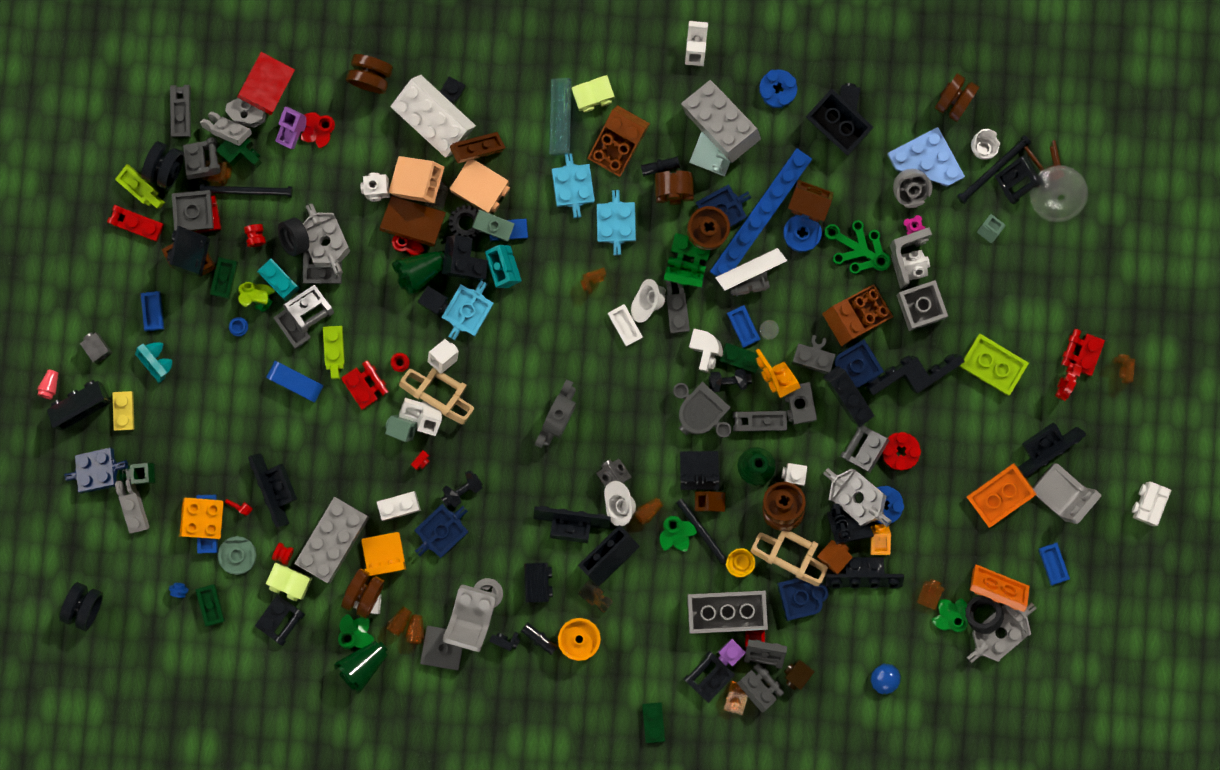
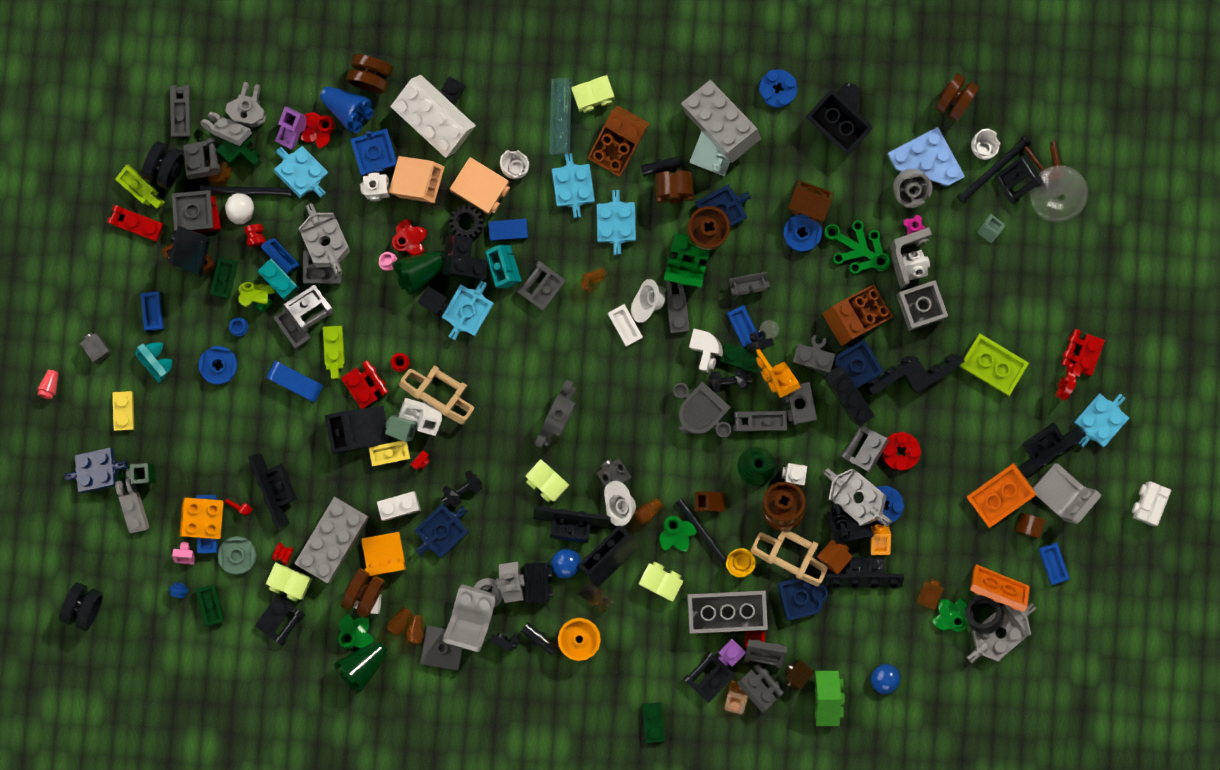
(78, 405): black slope -> none
(184, 554): none -> bright pink tile
(211, 356): none -> blue plate
(239, 208): none -> white hair
(266, 83): red tile -> none
(280, 255): none -> blue tile
(293, 236): black tyre -> none
(301, 172): none -> medium azure plate
(348, 107): none -> blue cone
(357, 429): none -> black slope
(374, 152): none -> blue plate
(386, 260): none -> bright pink plate
(389, 453): none -> light yellow plate
(412, 221): reddish brown tile -> none
(443, 356): white brick -> none
(477, 147): reddish brown plate -> none
(493, 225): sand green plate -> none
(511, 582): none -> light grey hinge
(514, 164): none -> white hair
(546, 289): none -> dark grey plate
(547, 481): none -> yellowish green brick
(565, 563): none -> blue hair
(661, 582): none -> yellowish green brick
(696, 43): white brick -> none
(699, 470): black hinge -> none
(751, 269): white sticker -> none
(759, 342): none -> black tile
(762, 213): blue plate -> none
(828, 698): none -> bright green brick
(1030, 525): none -> reddish brown brick
(1101, 420): none -> medium azure plate
(1127, 370): clear orange bracket -> none

